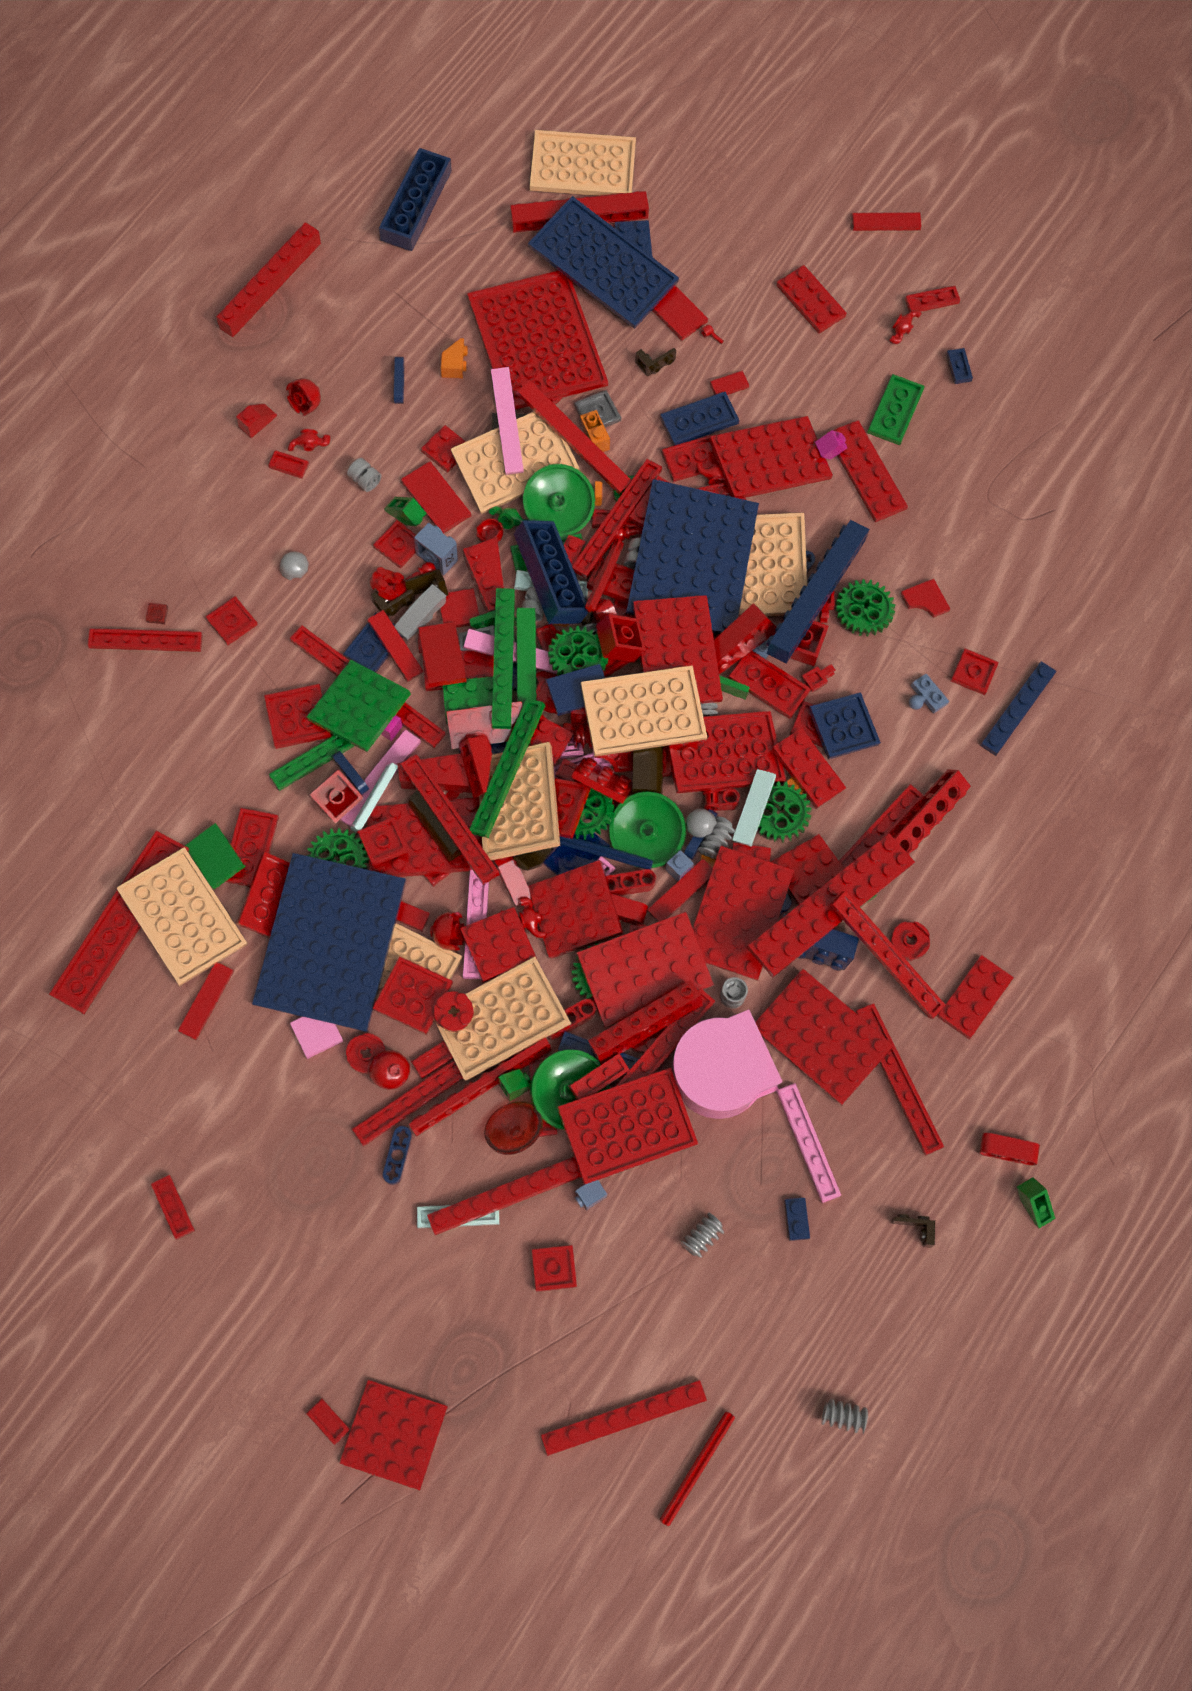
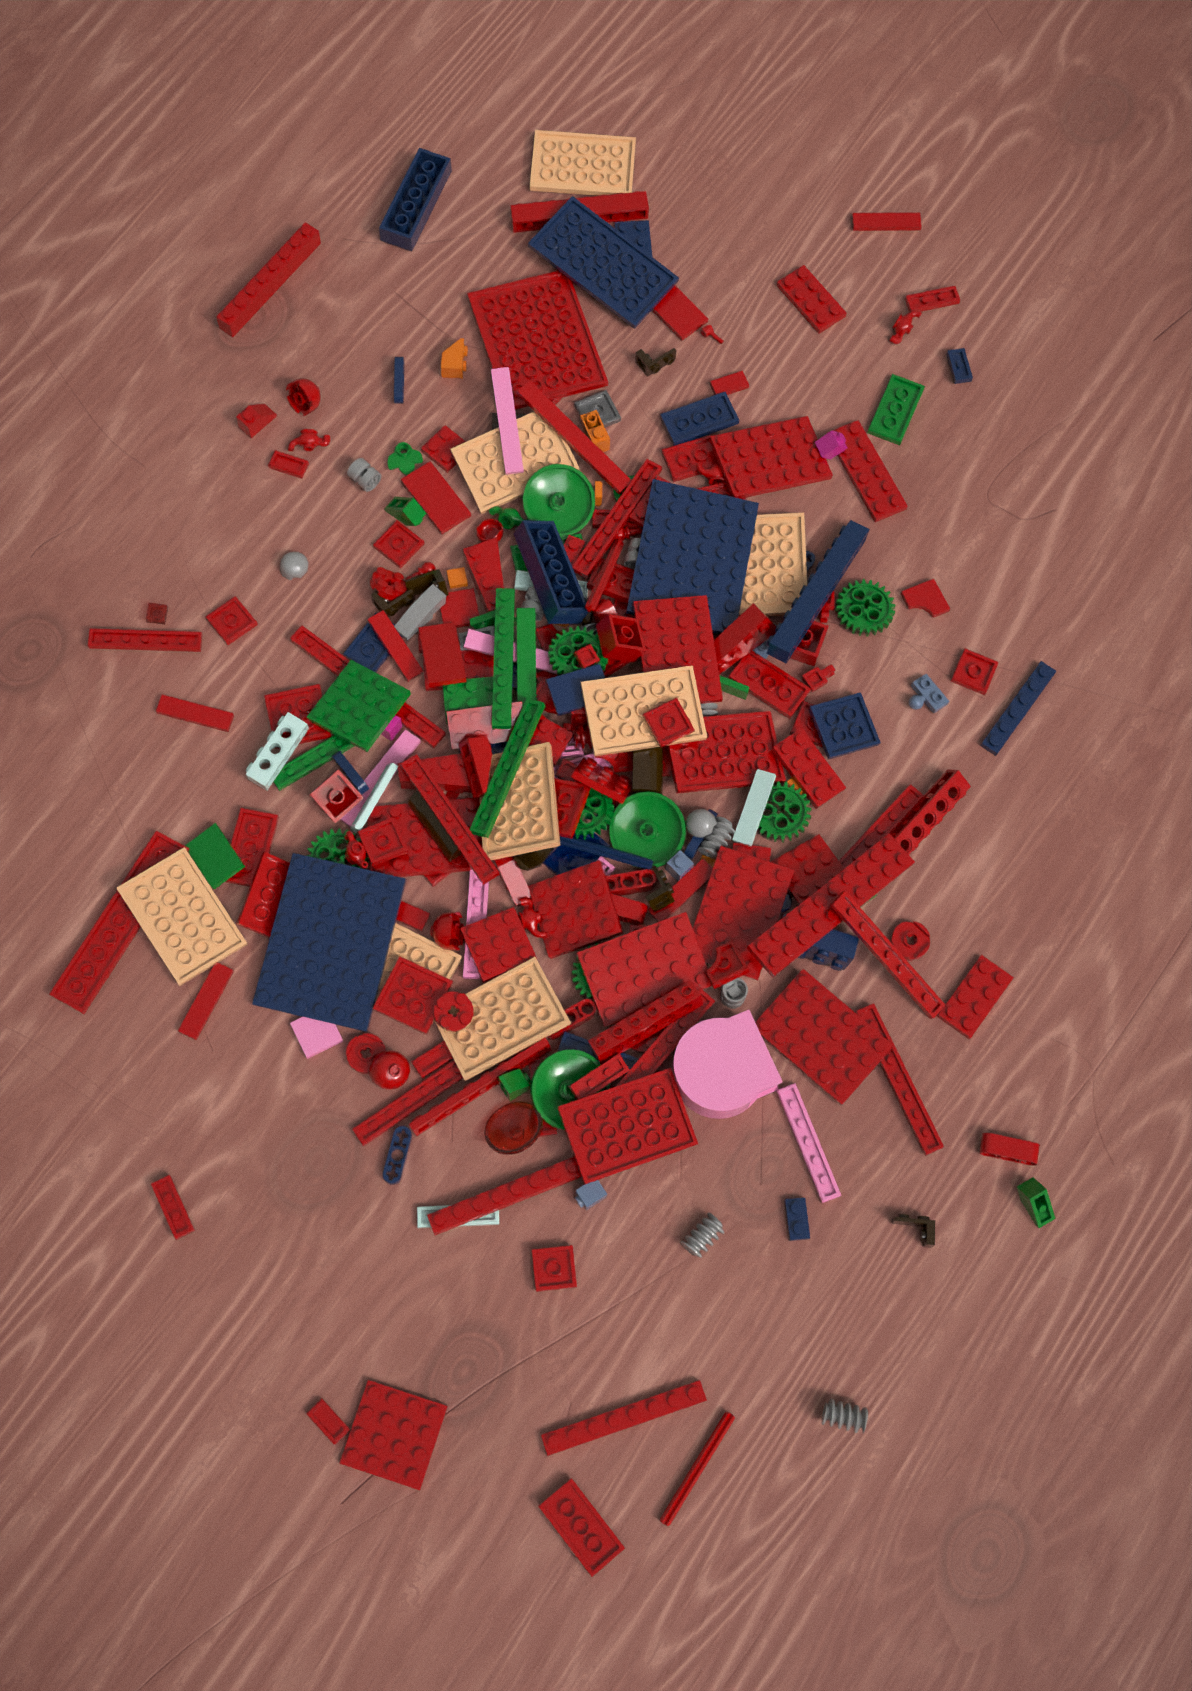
(195, 713): none -> red tile
(266, 777): none -> light aqua brick
(355, 851): none -> red piece
(404, 461): none -> green plate
(436, 548): sand blue brick -> none
(457, 578): none -> orange tile
(581, 1527): none -> red plate
(586, 656): none -> red tile
(662, 896): none -> dark brown bracket
(668, 722): none -> red tile
(719, 800): red piece -> none
(727, 966): none -> red tile

